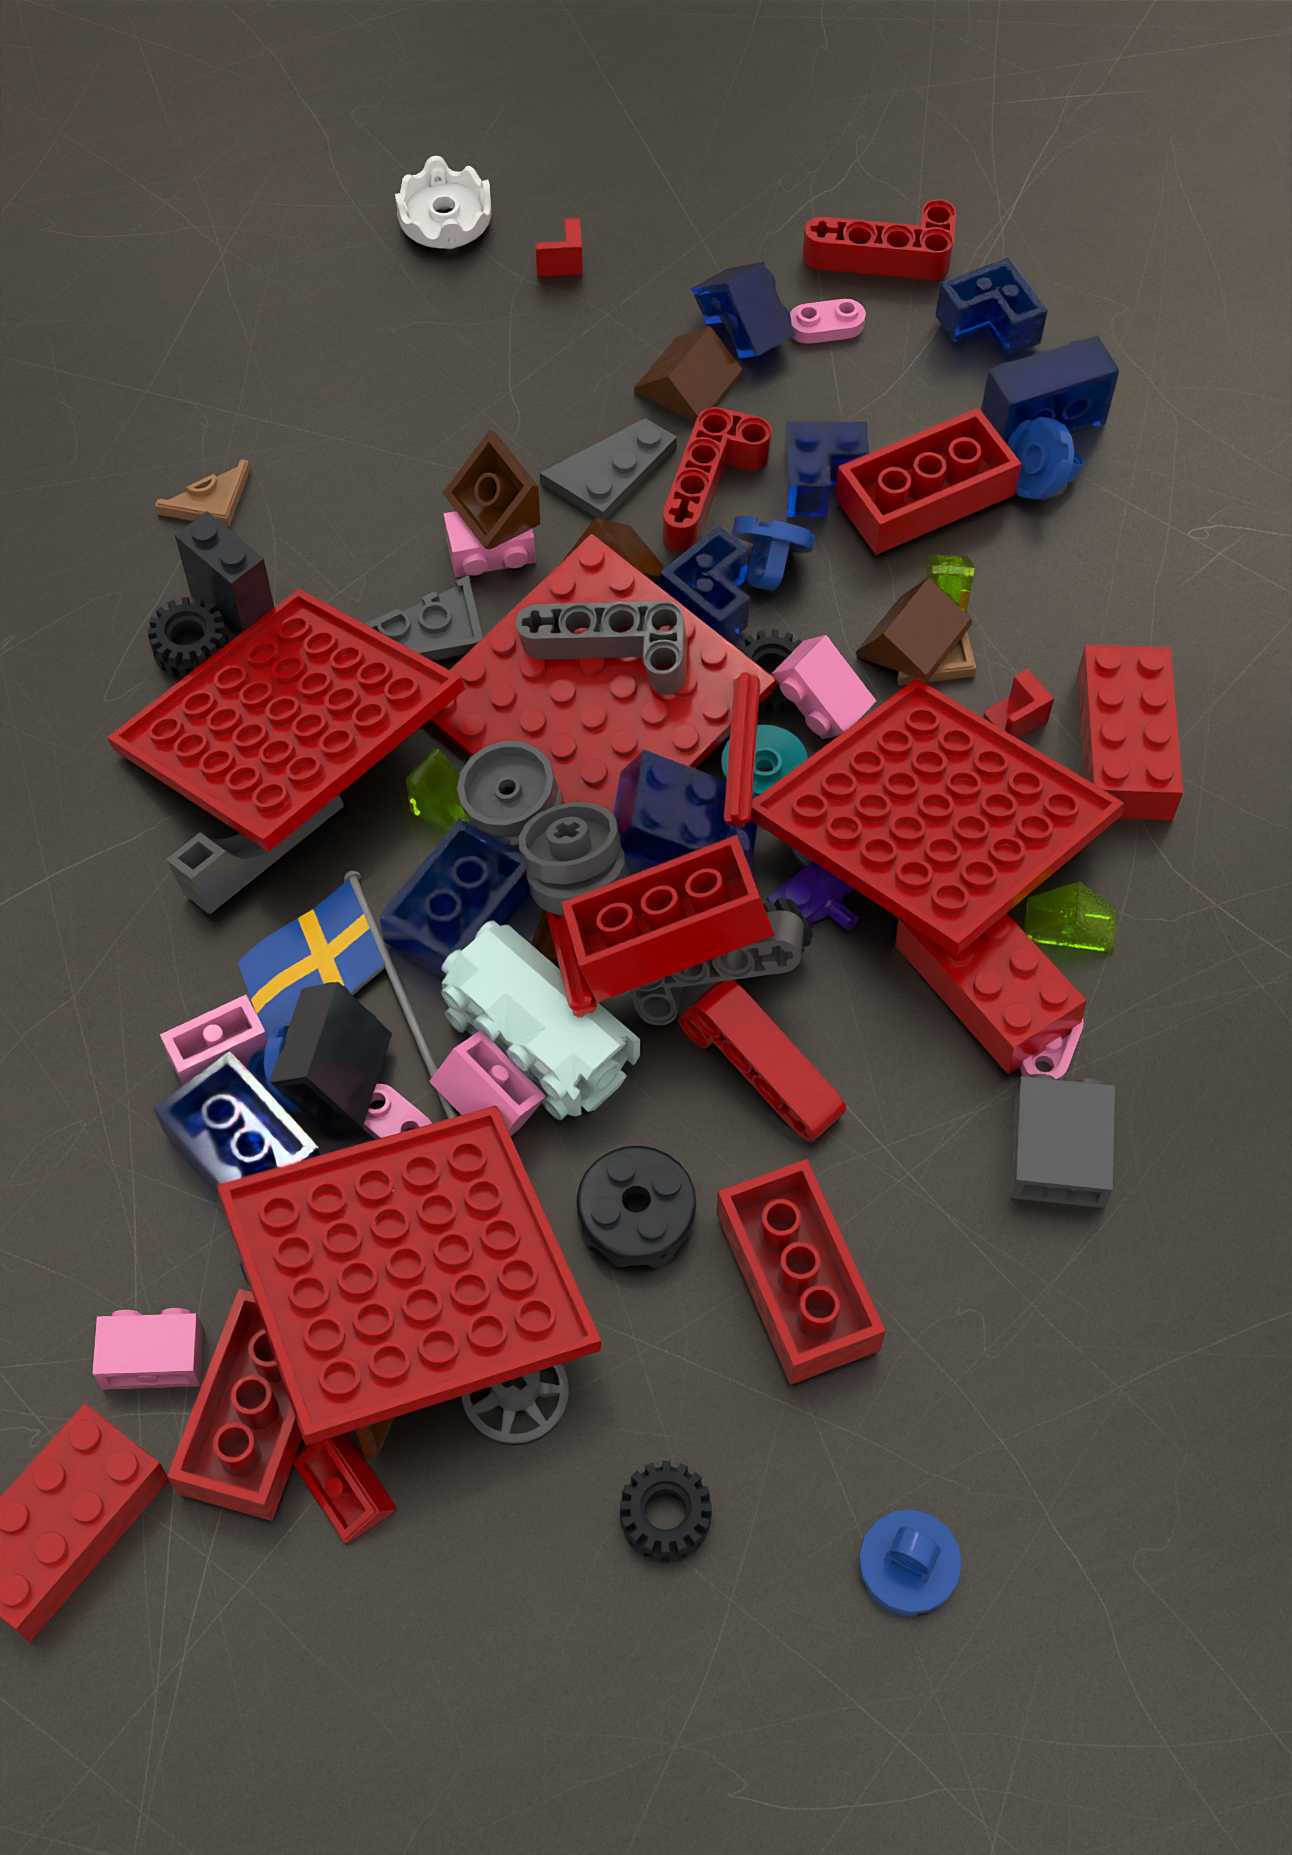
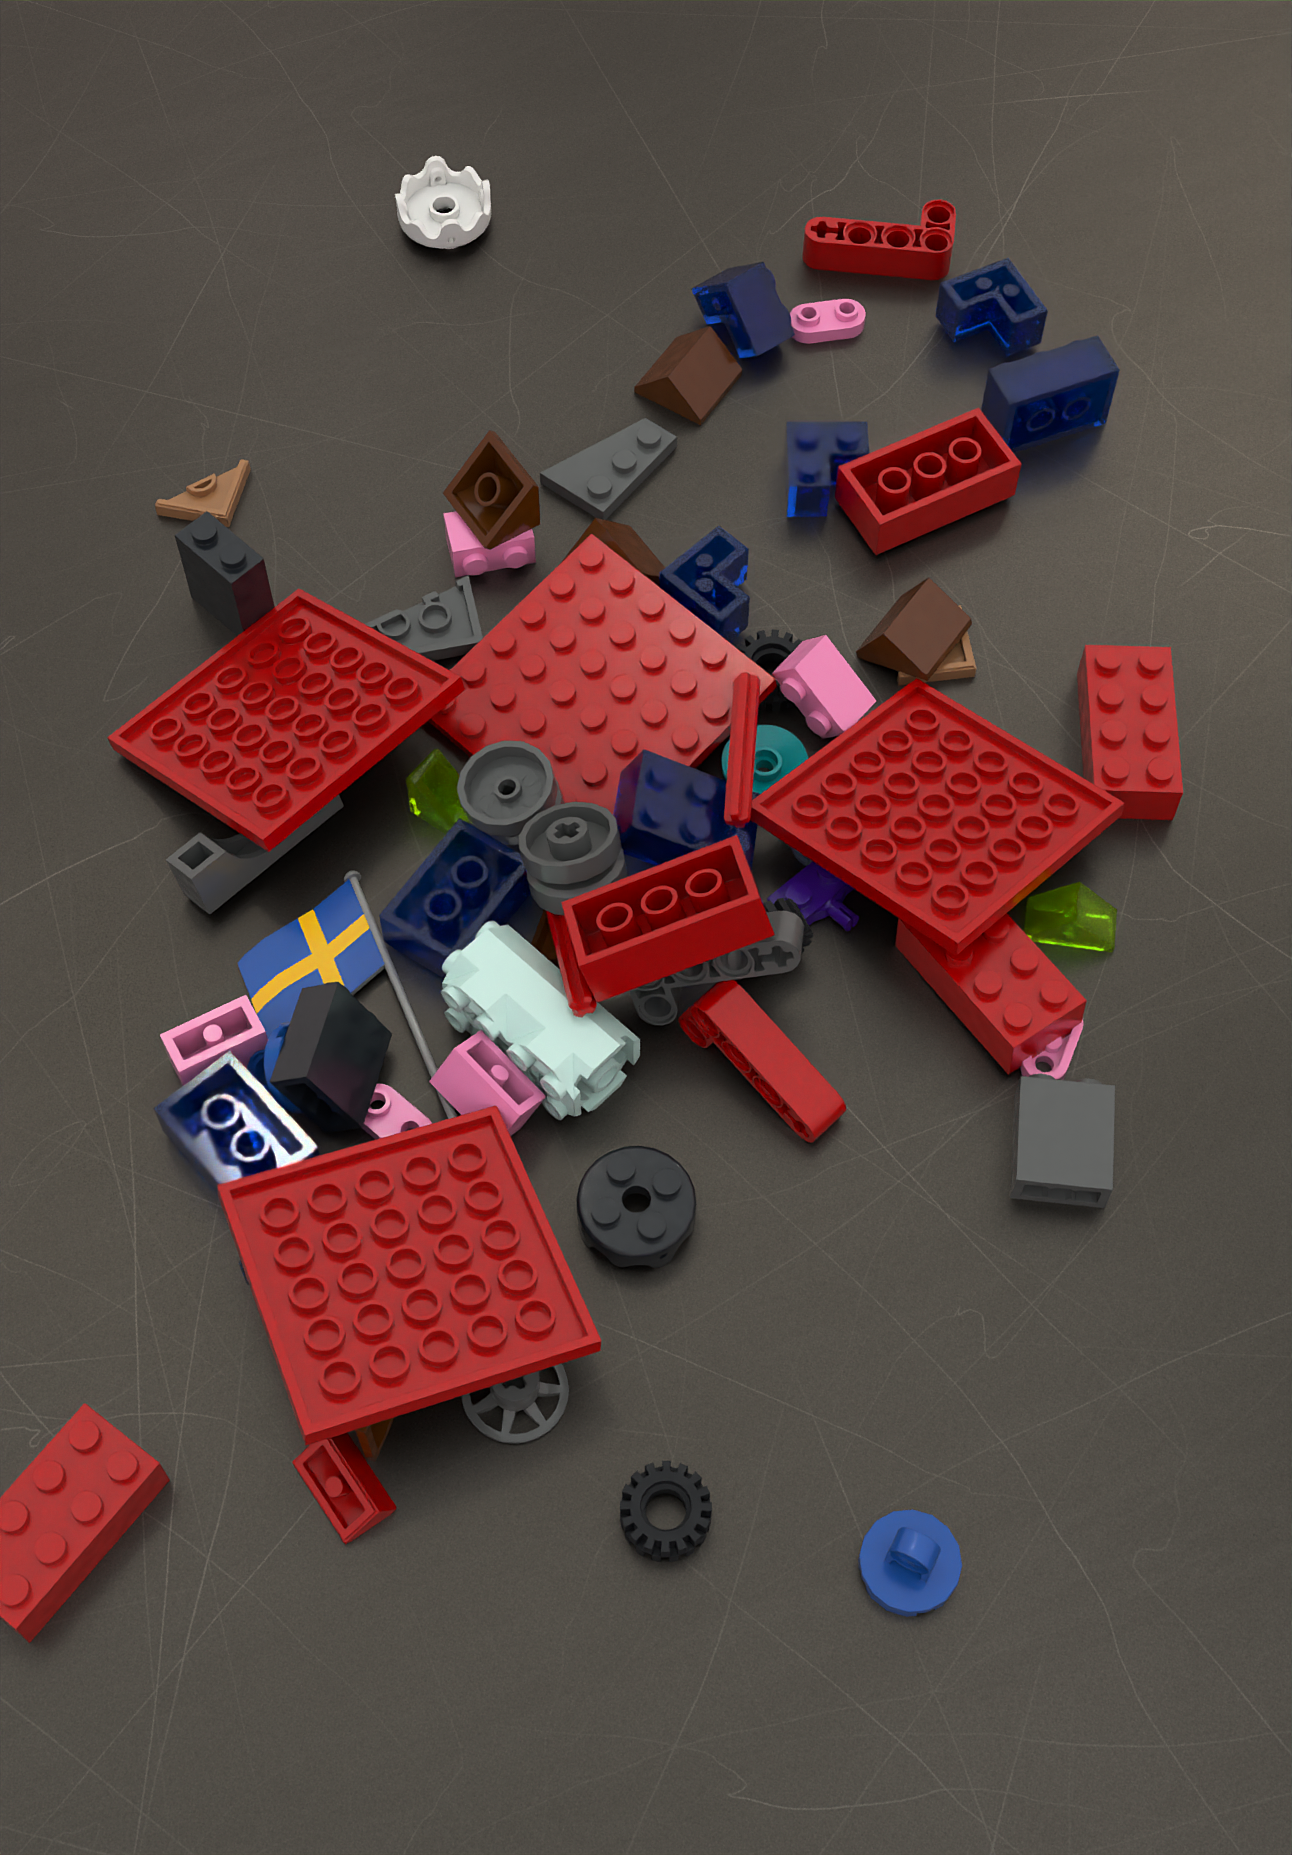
(148, 1350): bright pink brick -> none
(181, 619): black tyre -> none
(241, 1425): red brick -> none
(540, 638): dark grey beam -> none
(563, 256): red panel -> none
(716, 440): red beam -> none
(770, 548): blue tile -> none
(799, 1271): red brick -> none
(952, 575): clear neon green slope -> none
(1024, 709): red panel -> none
(1046, 457): blue tile -> none

